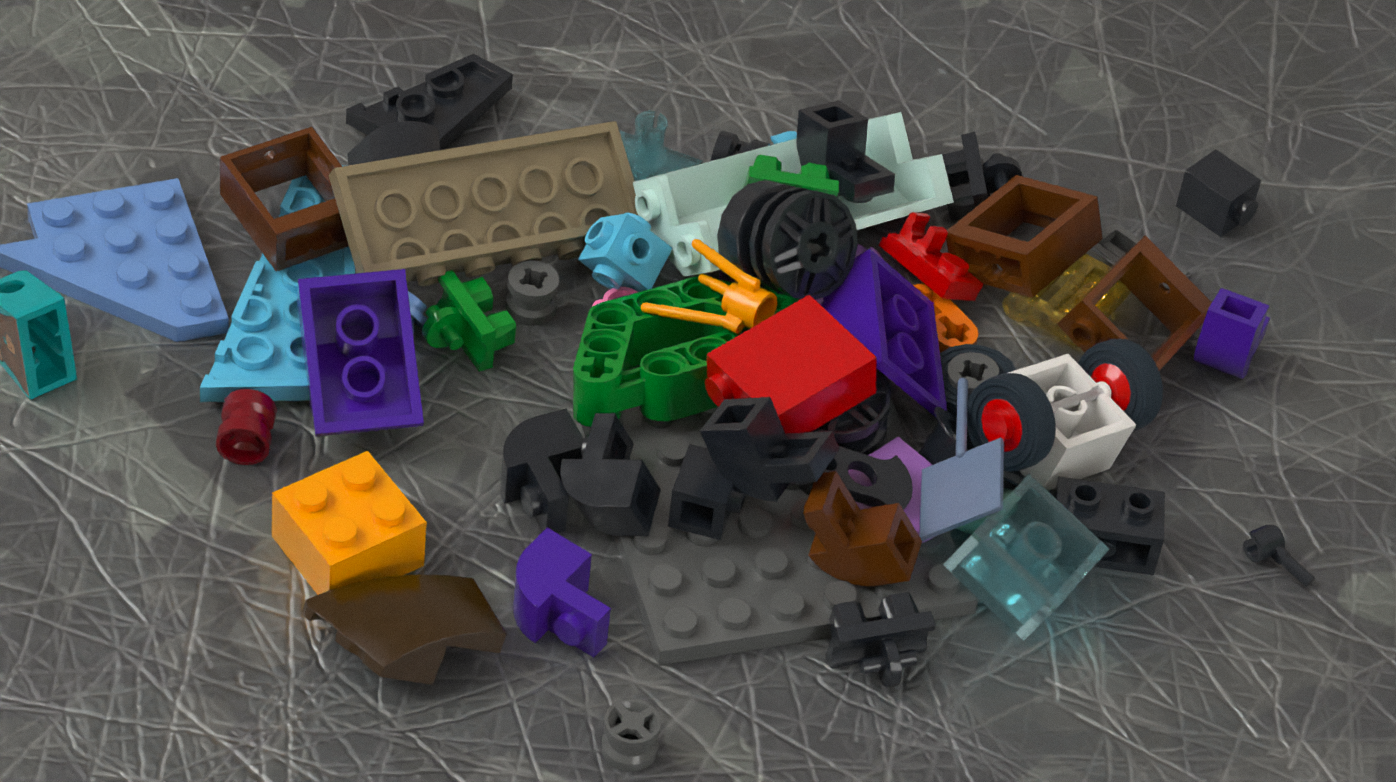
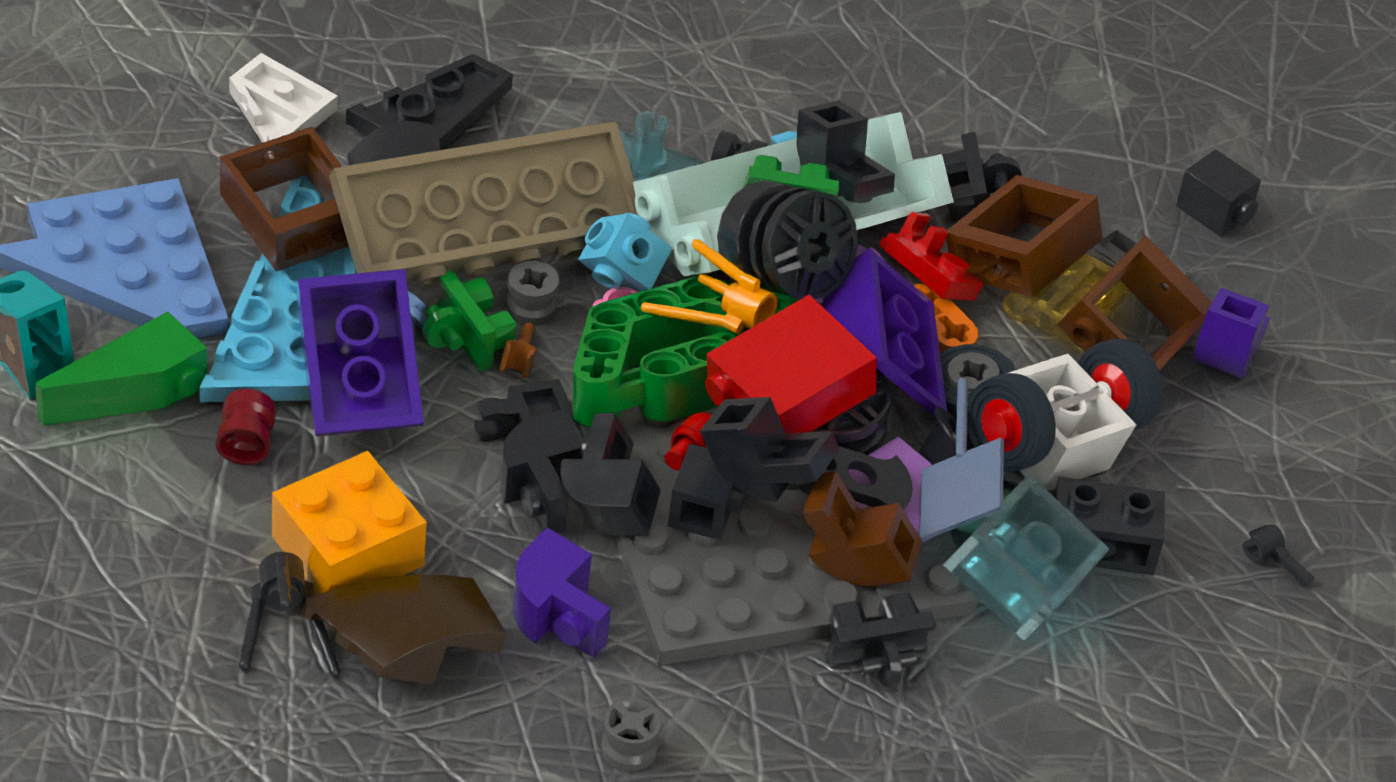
(127, 376): none -> green slope
(279, 99): none -> white wing
(283, 589): none -> black plant
(520, 353): none -> dark orange hand
(521, 404): none -> black plate
(684, 435): none -> red cylinder

